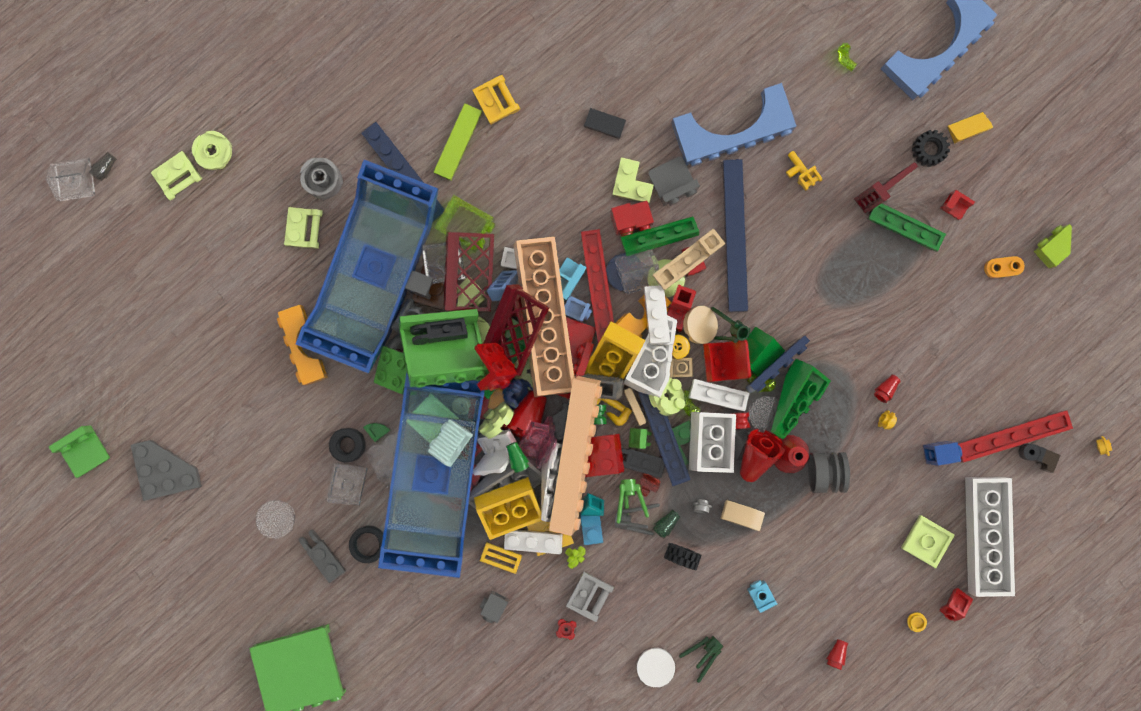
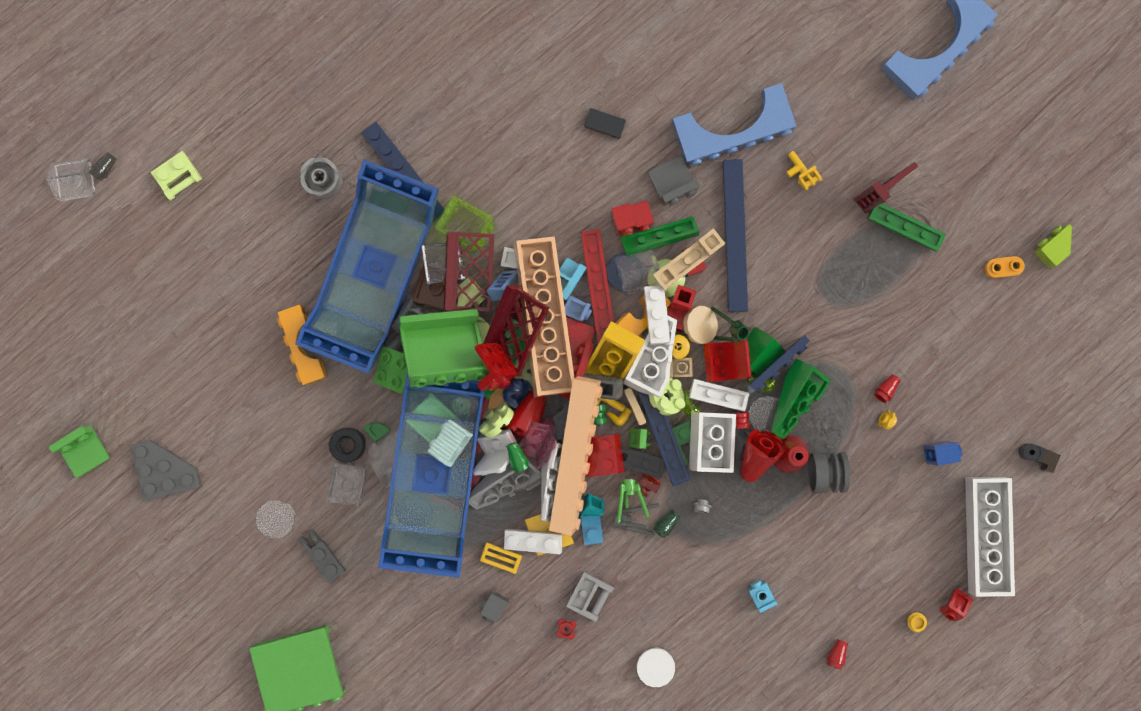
(218, 159): yellowish green plate -> none
(297, 227): yellowish green plate -> none
(353, 544): black tyre -> none
(419, 284): dark grey panel -> none
(439, 331): black hinge -> none
(457, 142): lime tile -> none
(490, 103): yellow plate -> none
(508, 508): yellow brick -> none
(575, 556): lime plant -> none
(626, 183): yellowish green plate -> none
(682, 556): black tyre -> none
(713, 649): dark green plant -> none
(742, 515): tan slope -> none
(843, 56): clear neon green arm -> none
(927, 541): yellowish green plate -> none
(941, 143): black tyre -> none
(957, 204): red panel -> none
(969, 127): yellow slope -> none
(1015, 436): red plate -> none
(1104, 446): yellow plate -> none

